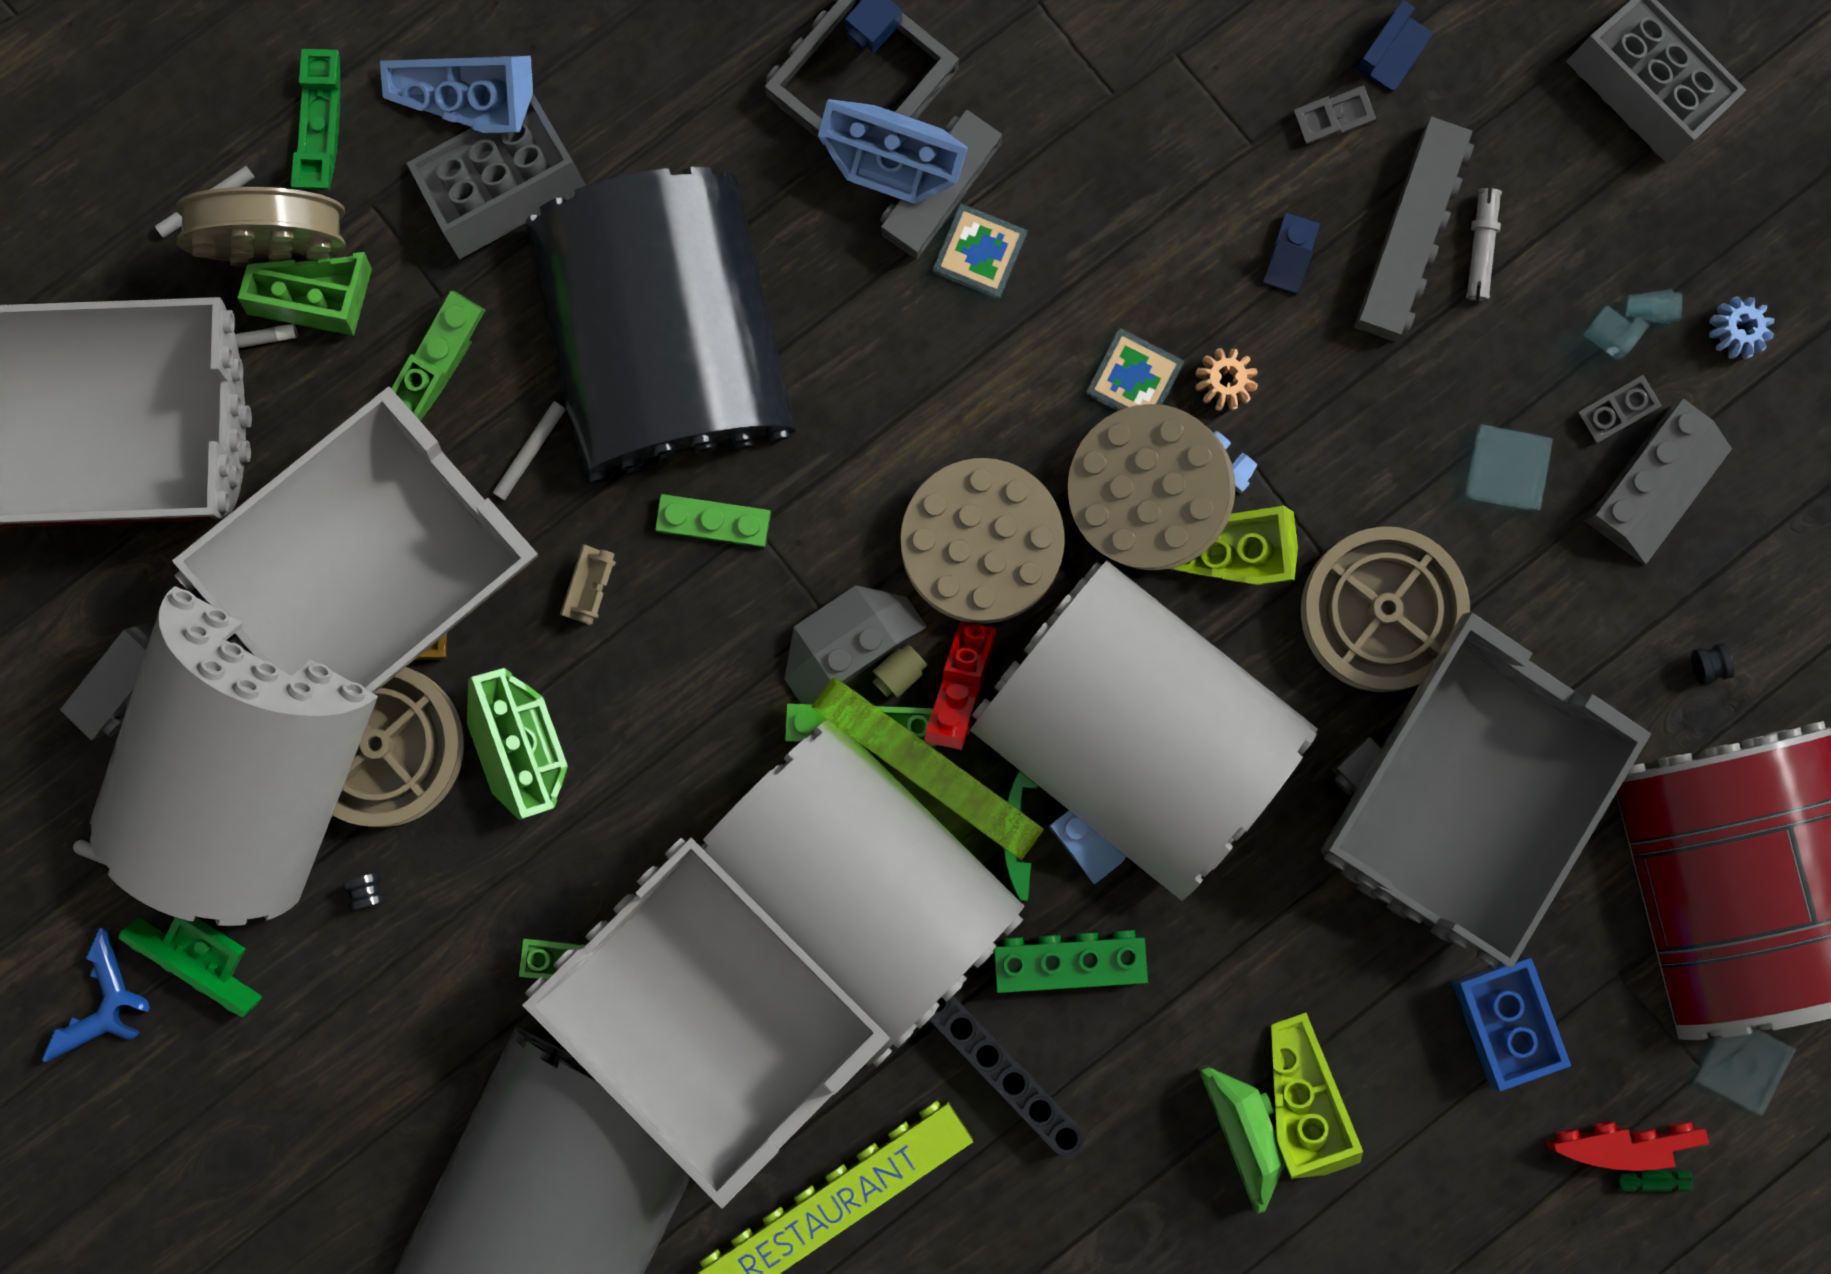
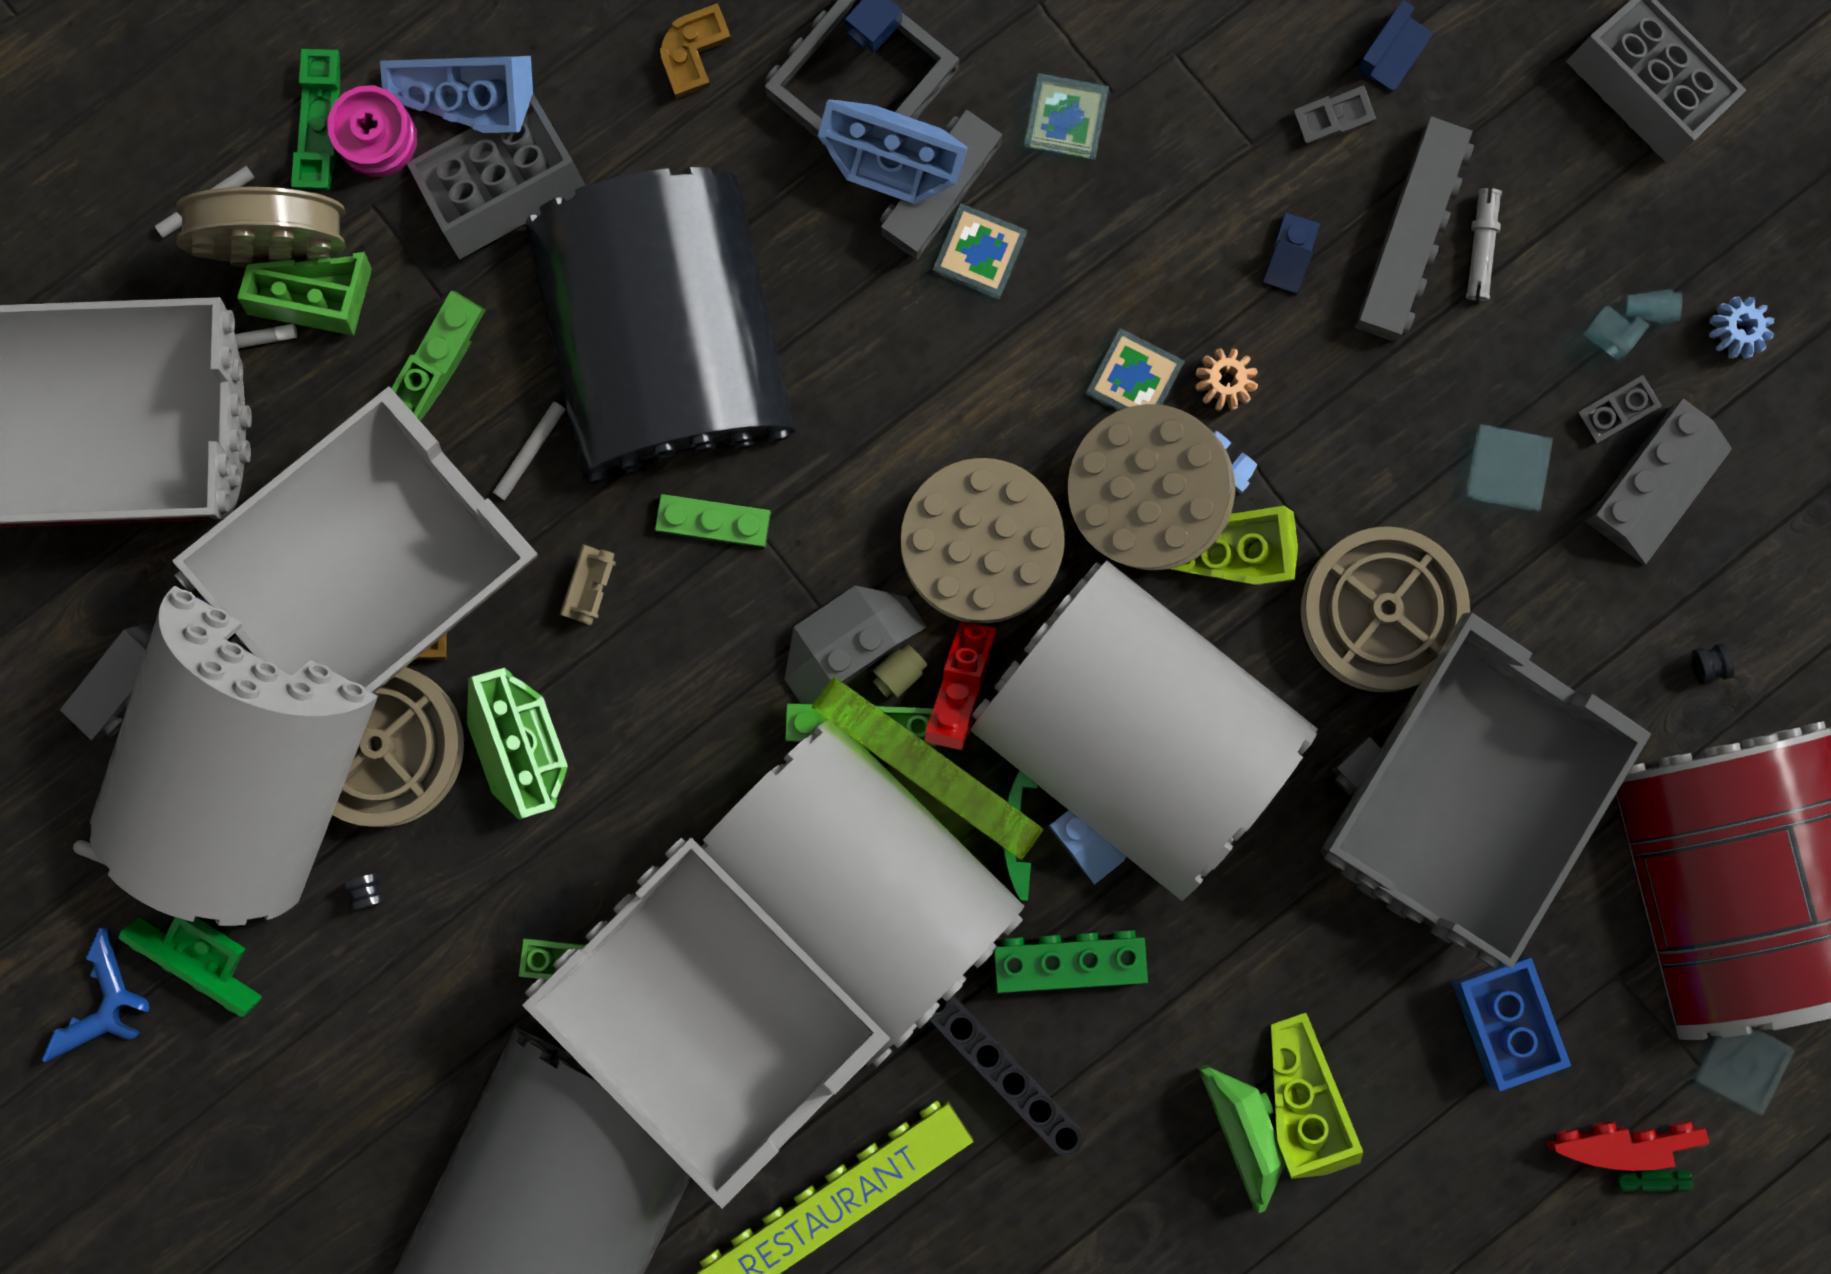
(372, 131): none -> dark pink wheel
(684, 41): none -> pearl gold plate
(1066, 116): none -> clear light blue tile

